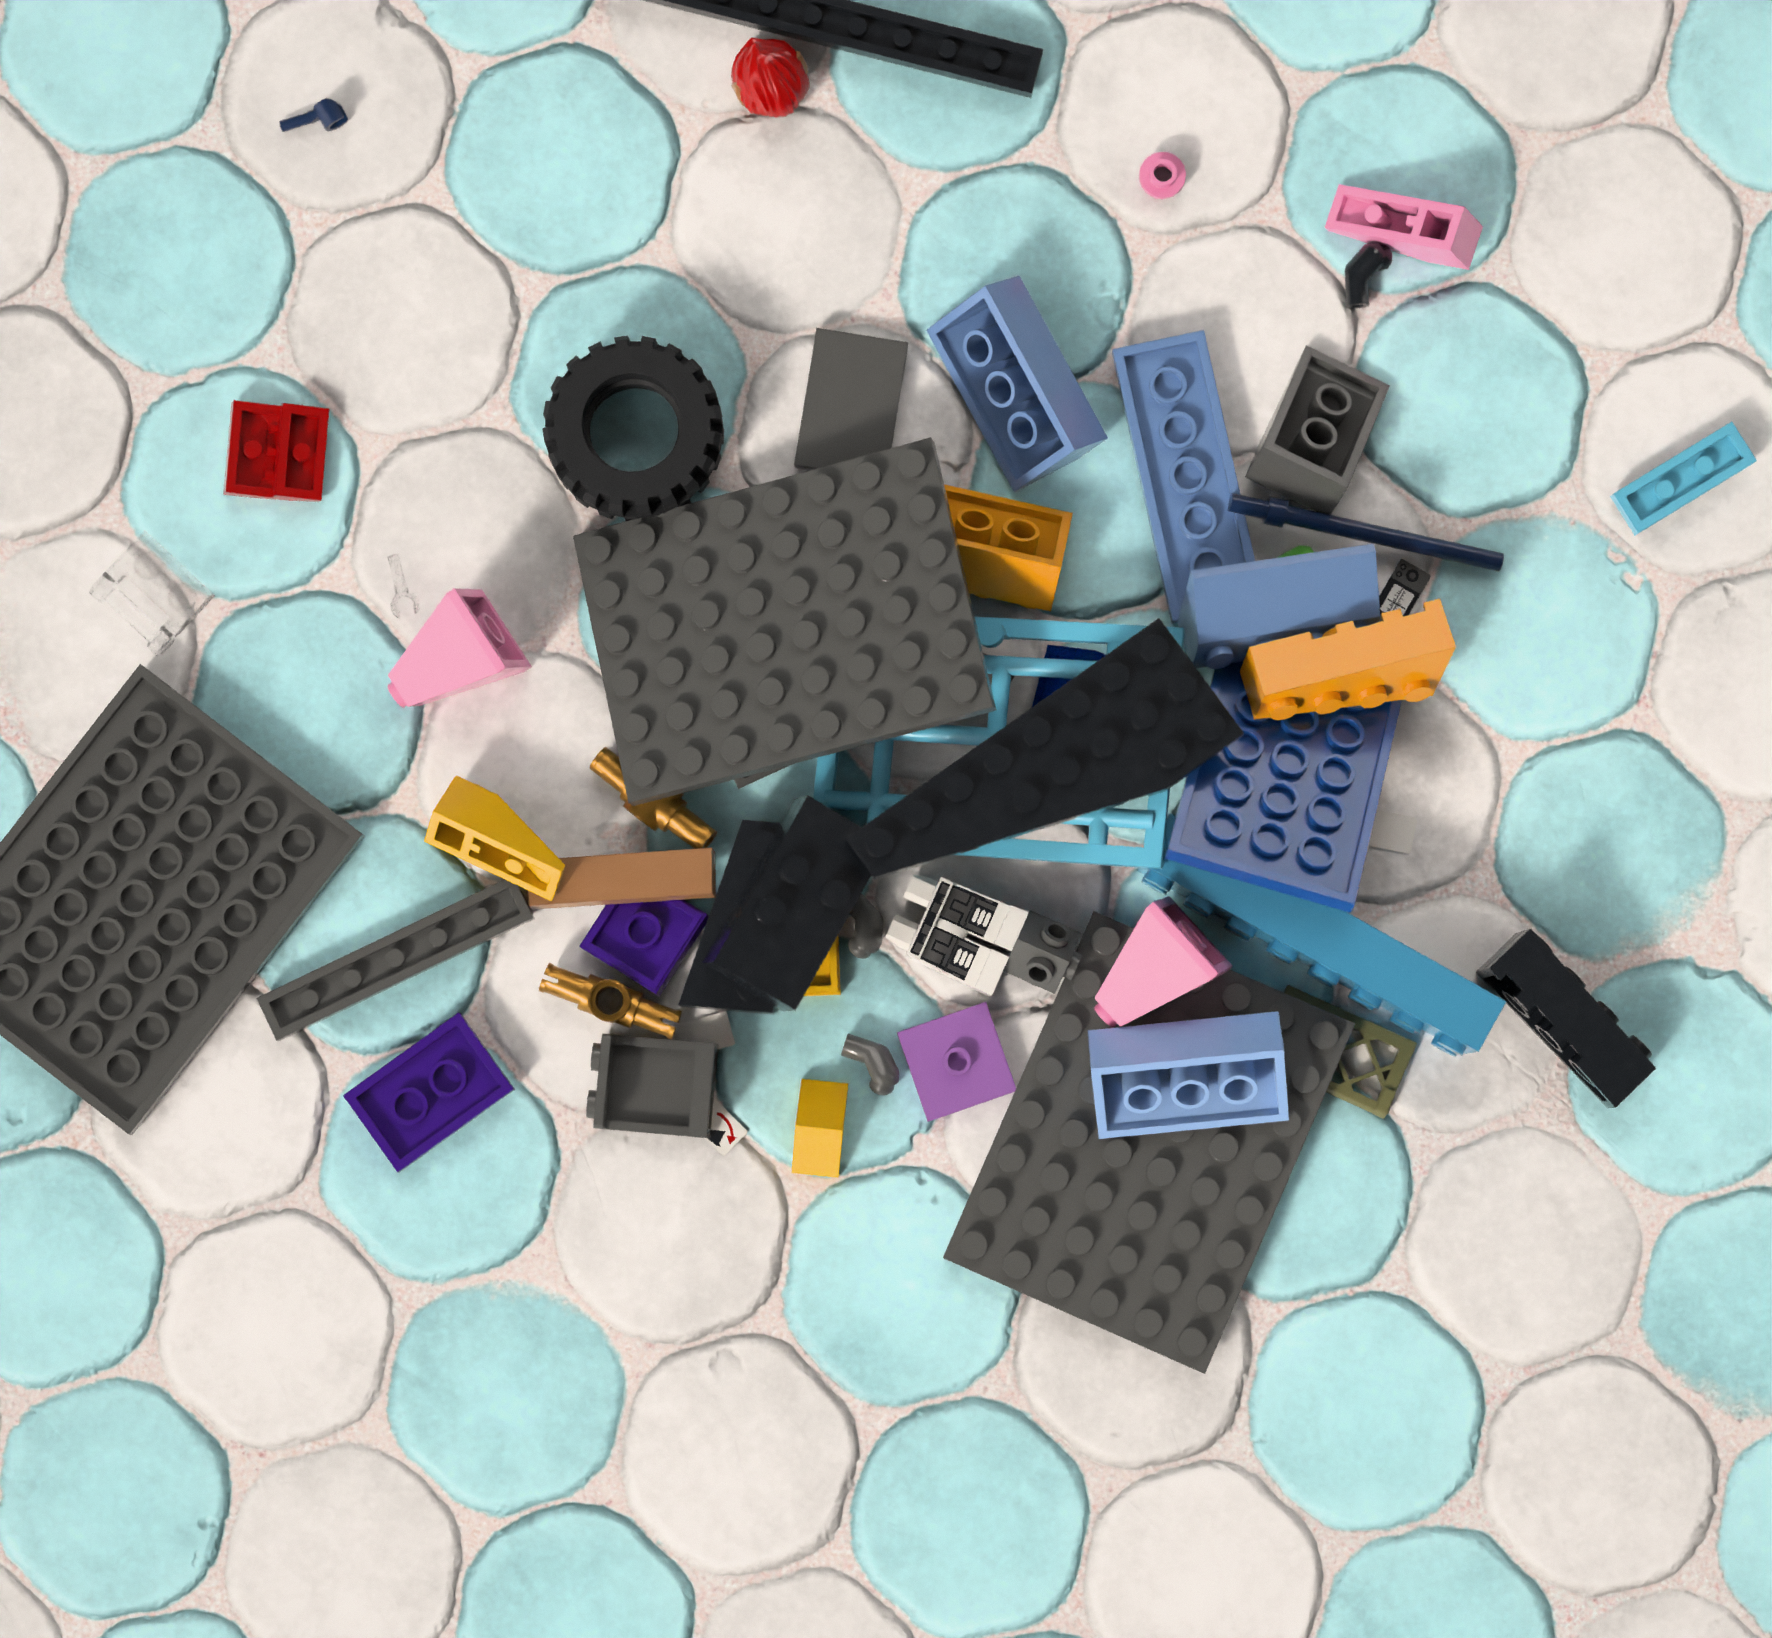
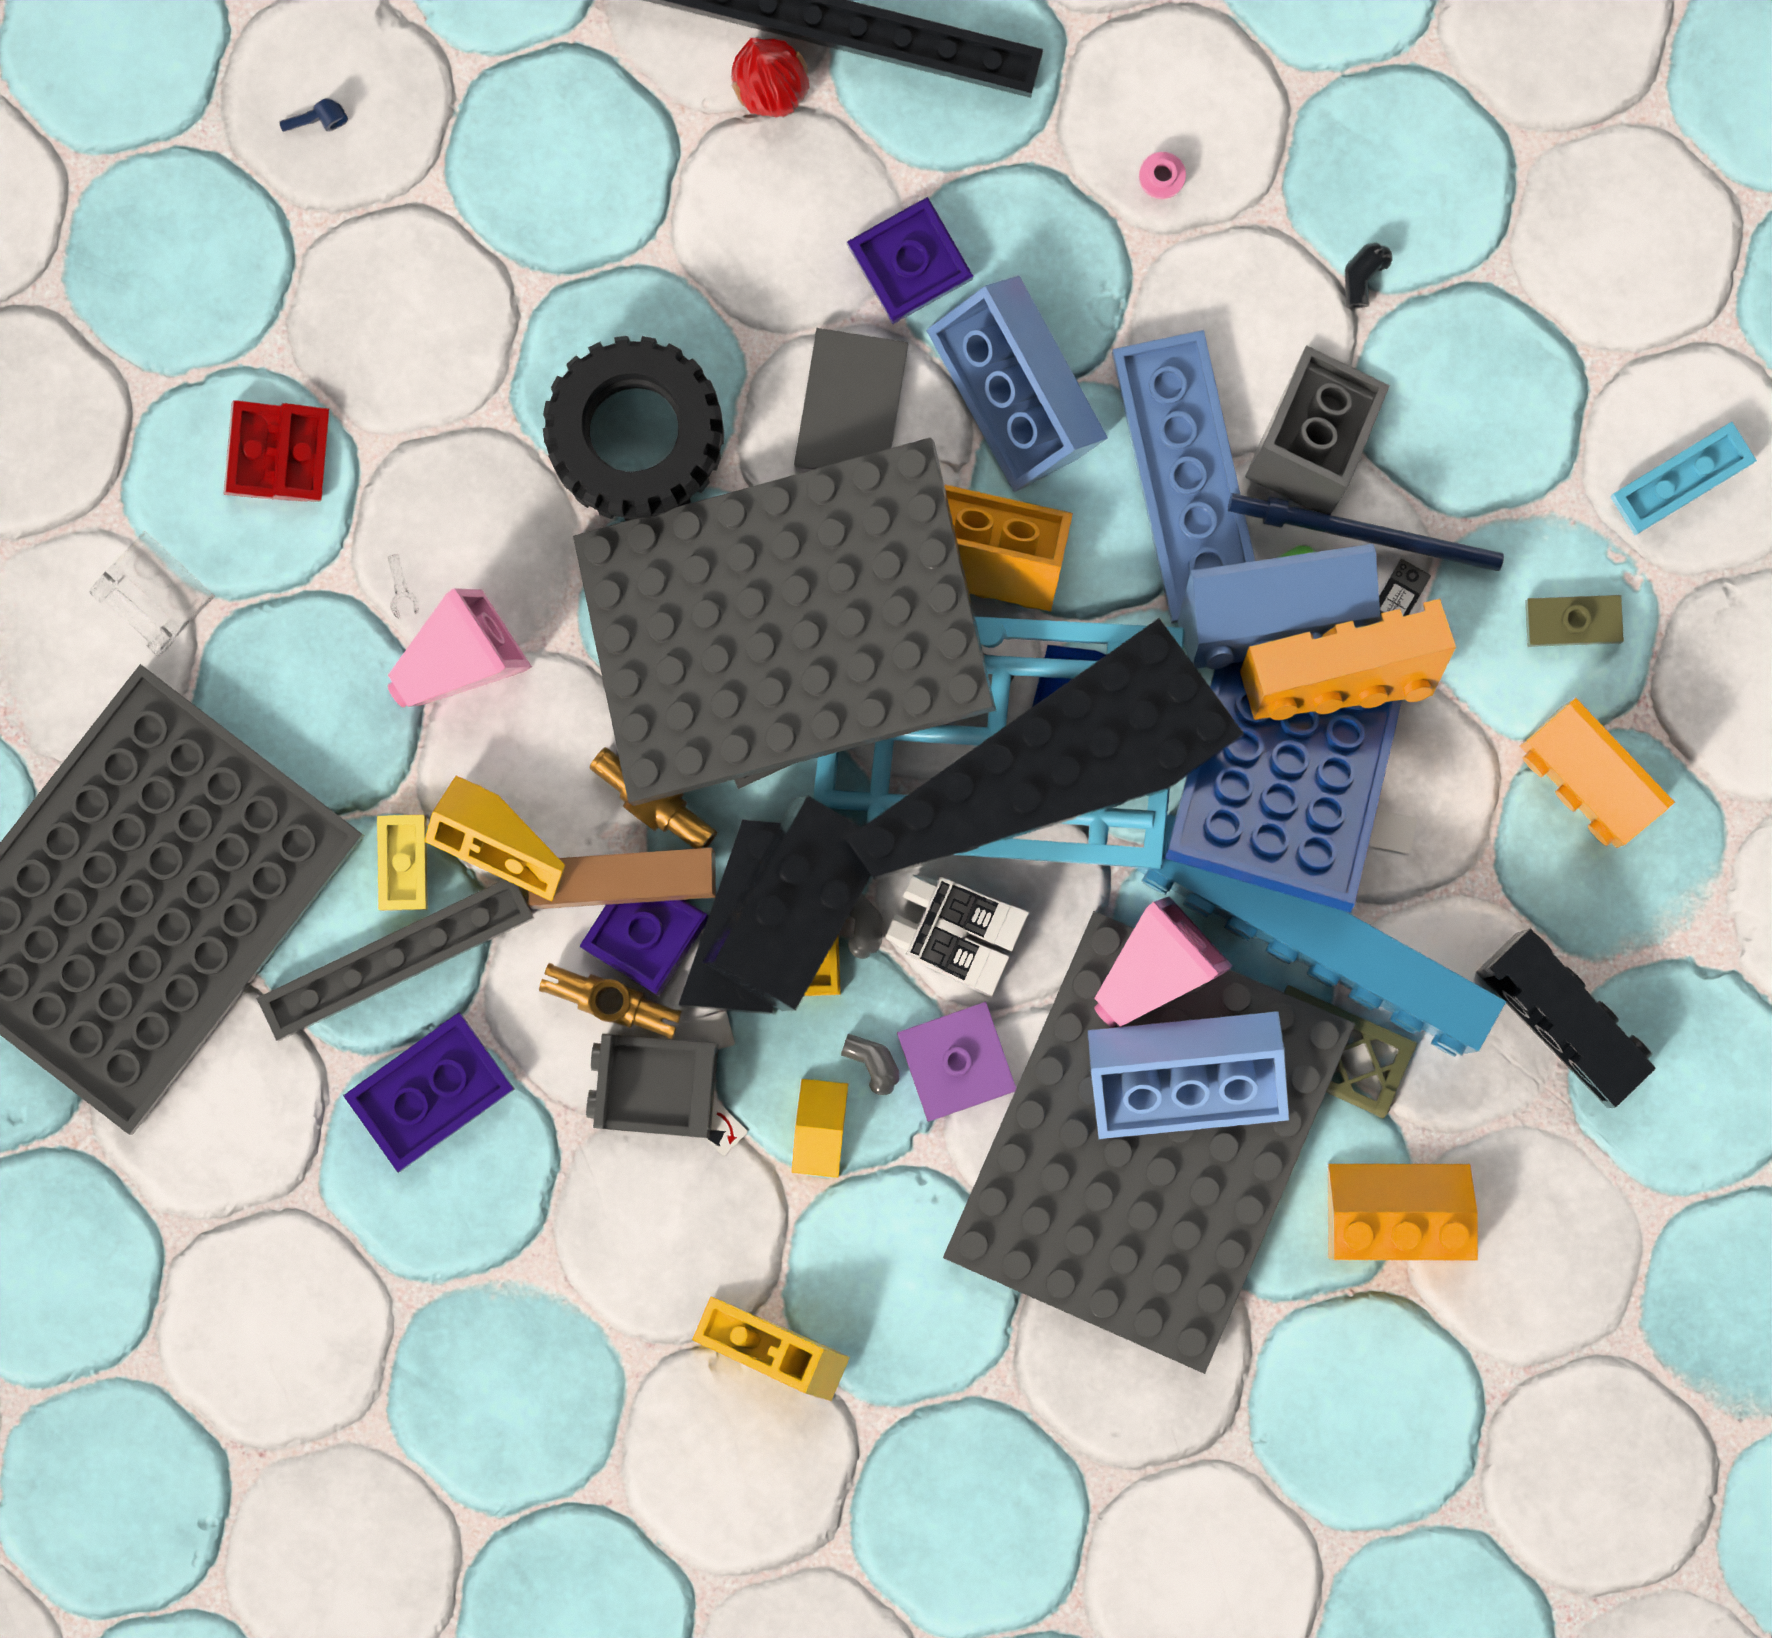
(402, 862): none -> light yellow plate
(771, 1349): none -> yellow slope
(910, 260): none -> dark purple plate
(1044, 952): dark grey brick -> none
(1402, 1212): none -> light orange slope
(1406, 225): bright pink slope -> none
(1574, 620): none -> olive plate
(1595, 774): none -> light orange slope

